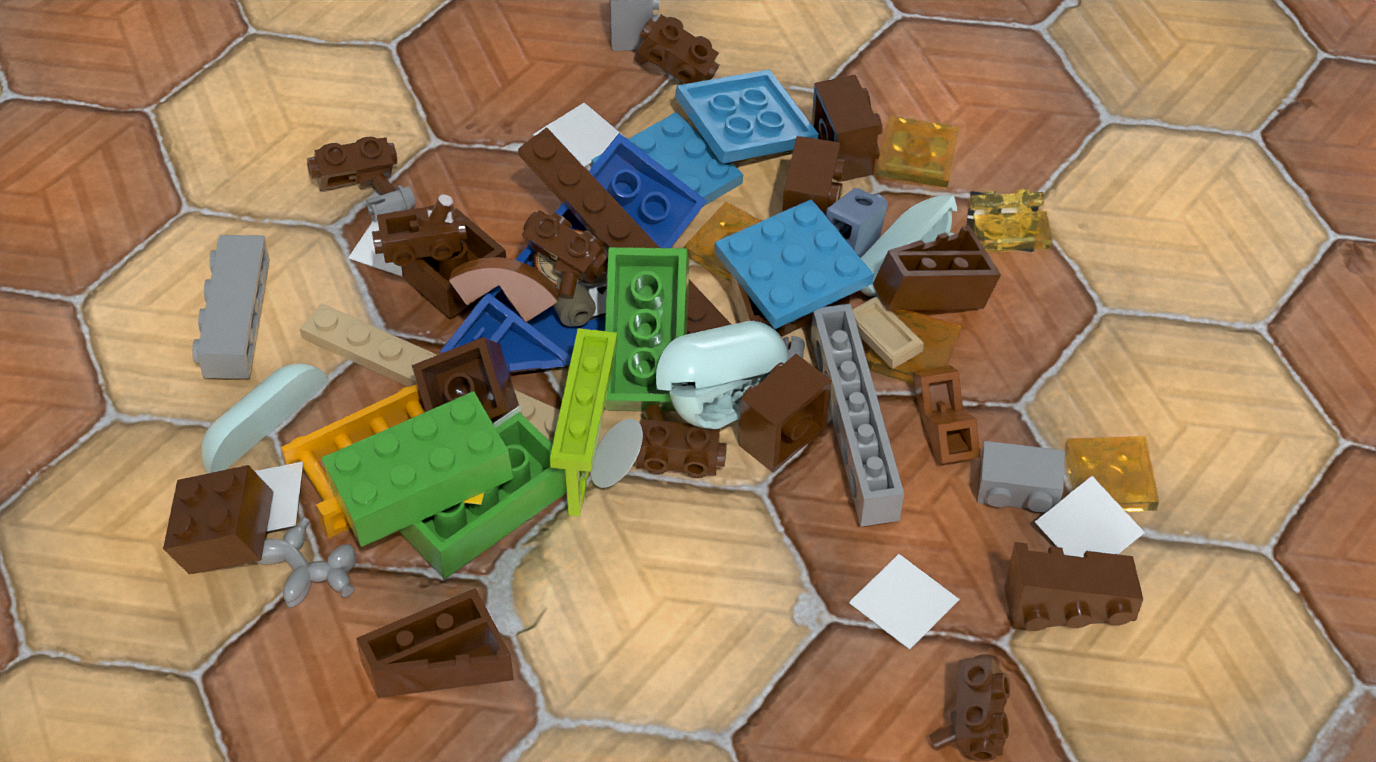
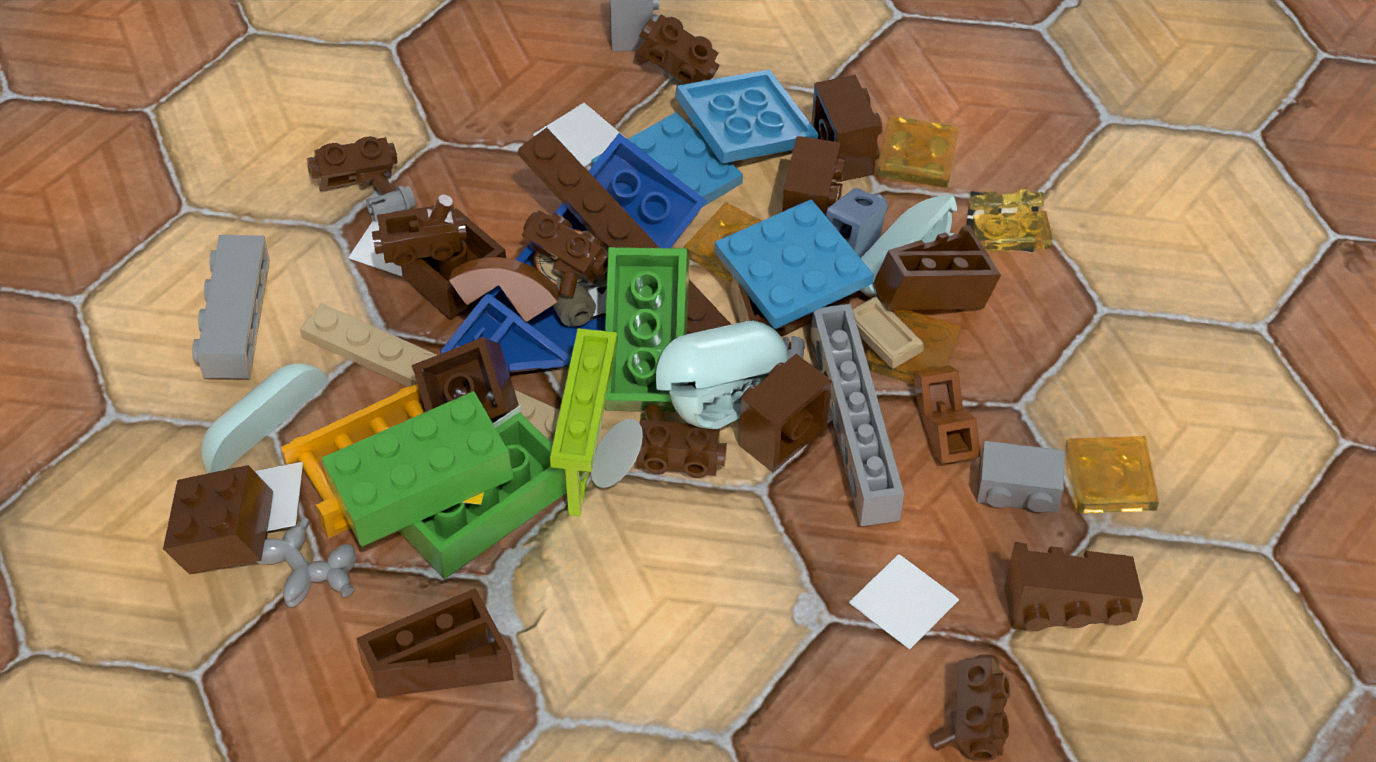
(1089, 522): white sticker -> none

